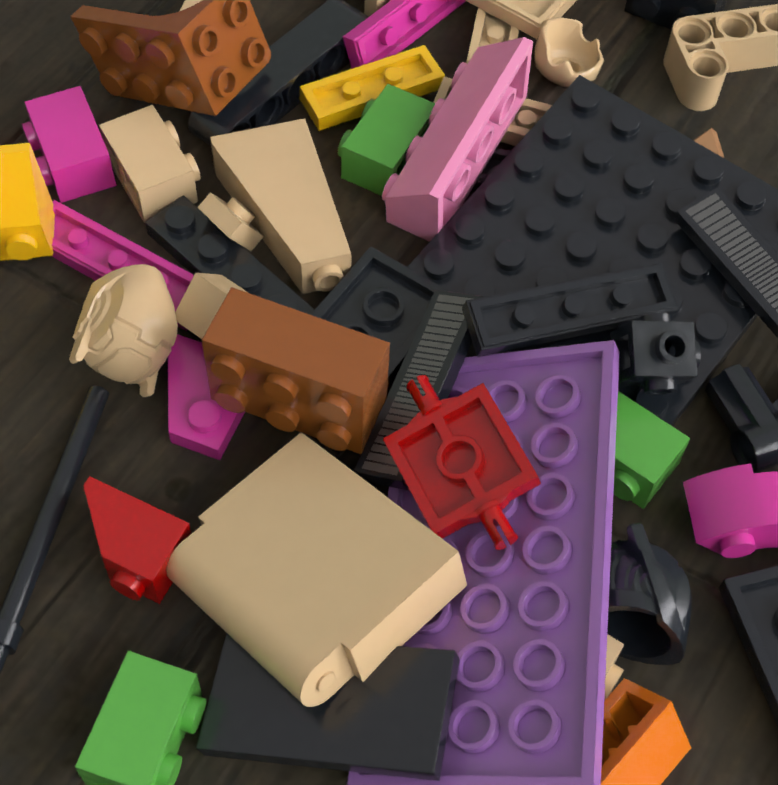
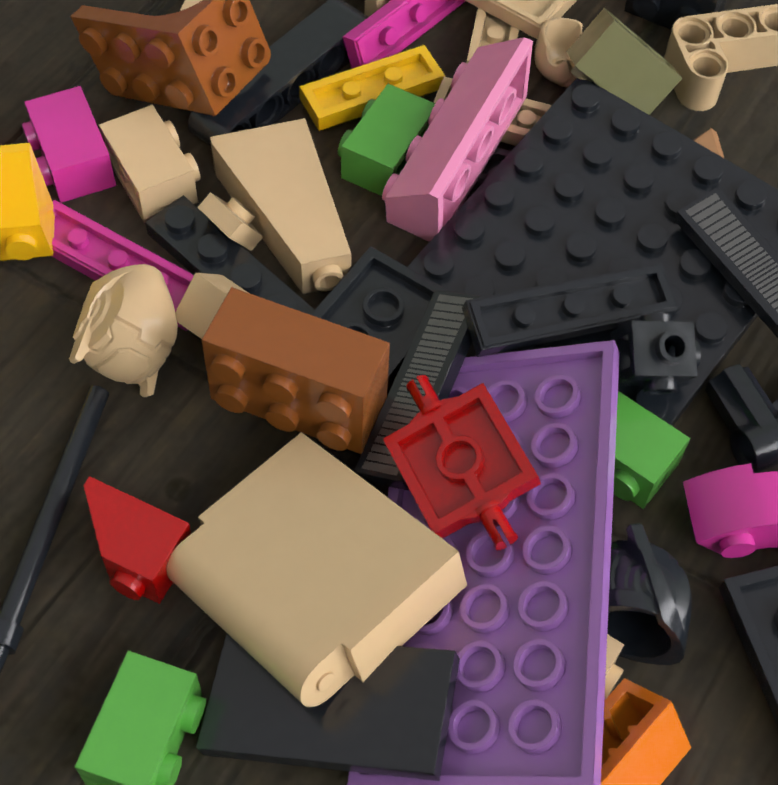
(193, 416): dark pink wing -> none
(622, 63): none -> olive brick

